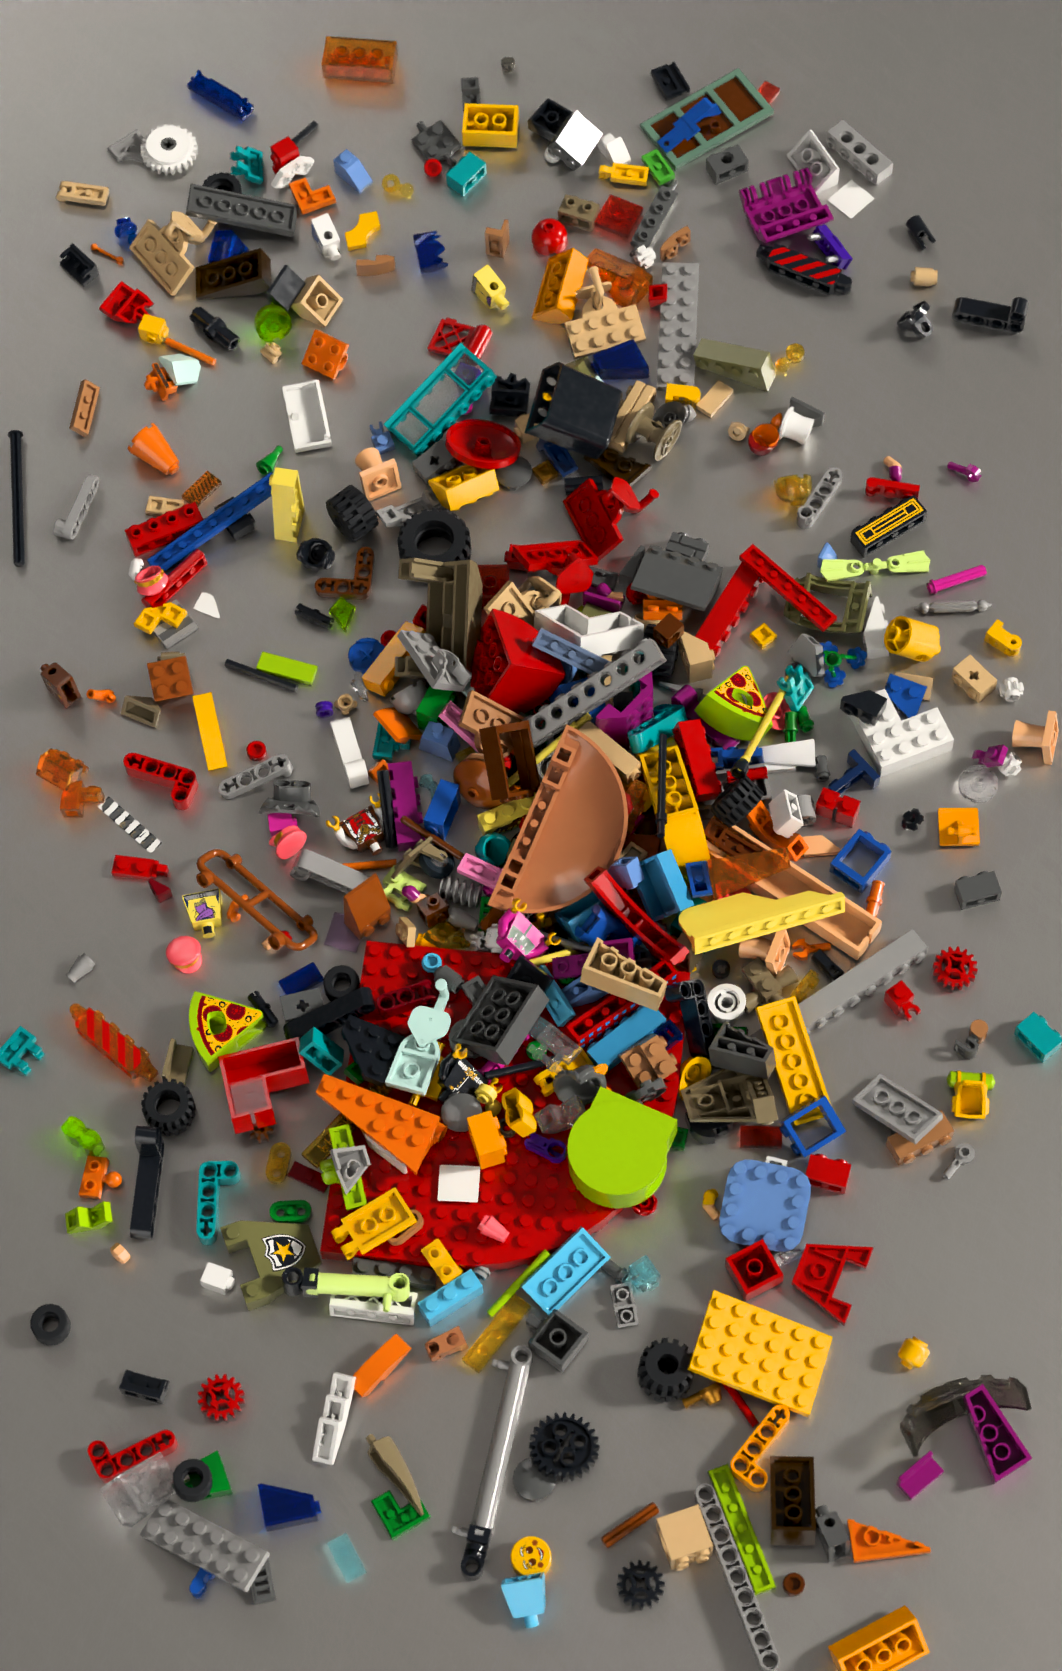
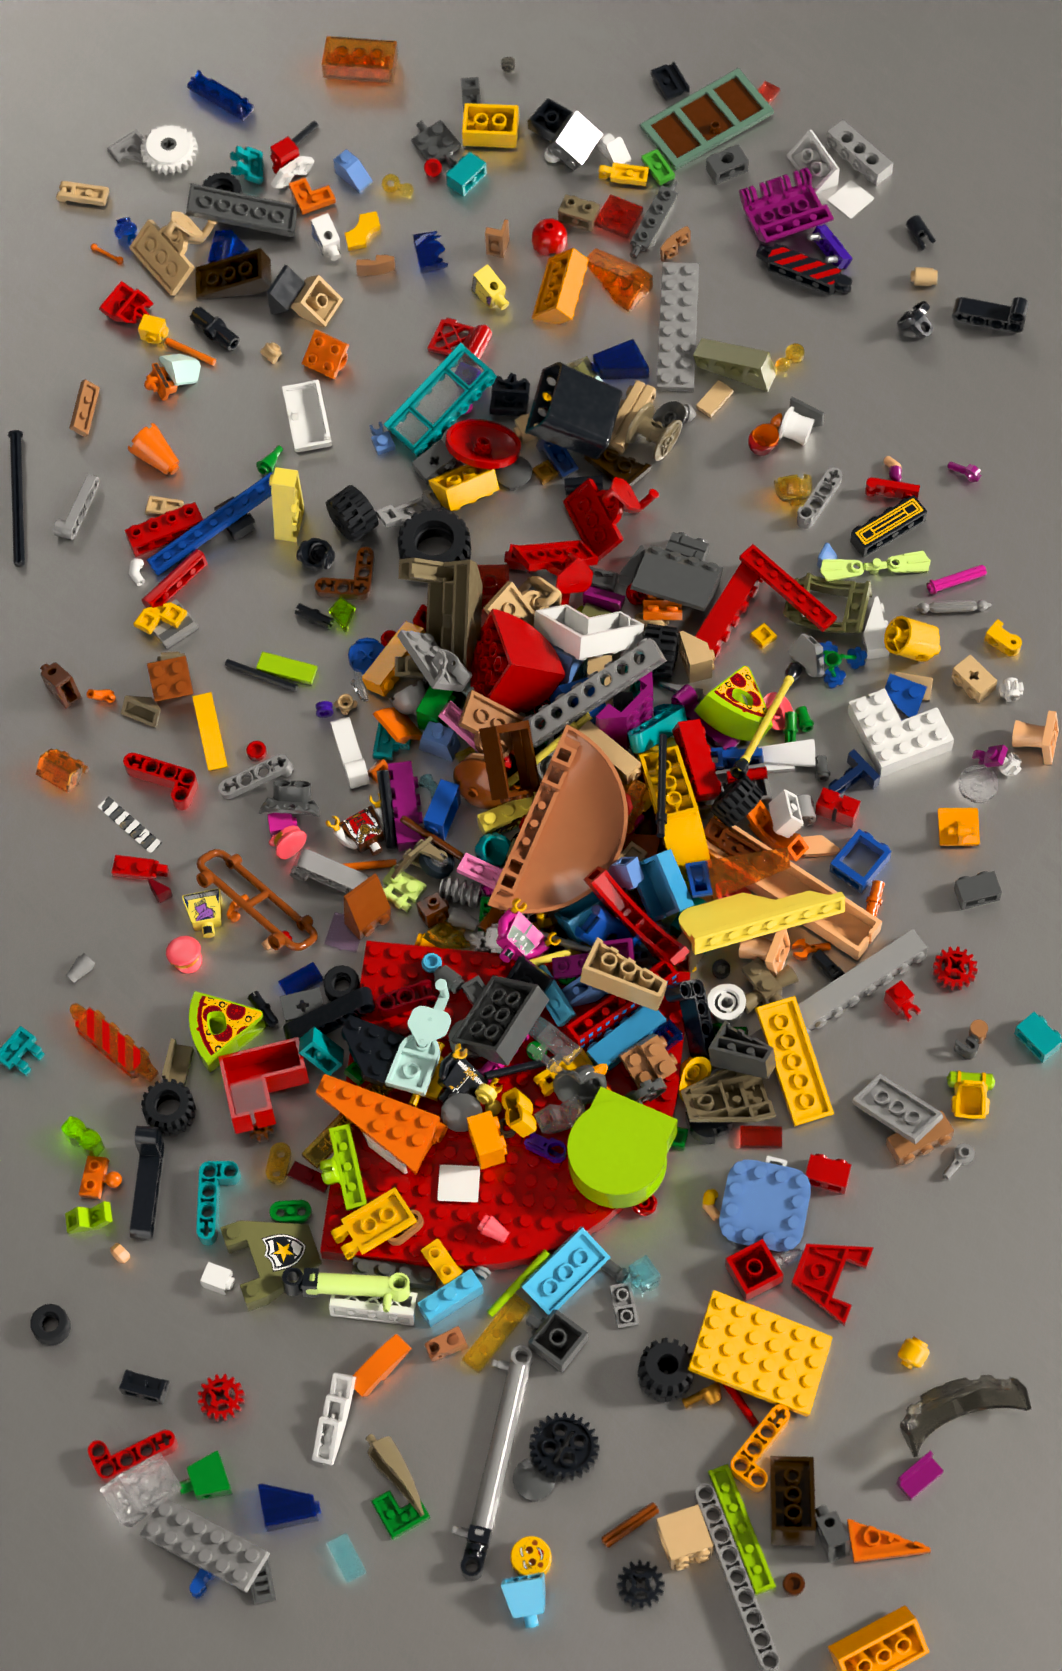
(76, 796): clear orange brick -> none
(78, 265): black hinge -> none
(151, 581): coral piece -> none
(187, 1467): black tyre -> none
(201, 489): clear orange tile -> none
(207, 605): white sticker -> none
(272, 322): clear neon green cylinder -> none
(350, 1164): light grey slope -> none
(377, 476): light nougat plant -> none
(406, 931): tan plate -> none
(413, 894): magenta arm -> none
(568, 651): sand blue fence -> none
(602, 327): tan plate -> none
(605, 591): arm -> none
(644, 256): white gear -> none
(657, 294): red slope -> none
(668, 631): reddish brown brick -> none
(683, 394): yellow leg -> none
(687, 125): blue piece -> none
(738, 431): tan plate -> none
(762, 1100): dark tan slope -> none
(797, 687): teal plate -> none
(809, 982): clear yellow plate -> none
(830, 1116): blue window -> none
(864, 705): black slope -> none
(911, 819): black plant -> none
(996, 1437): magenta wedge -> none

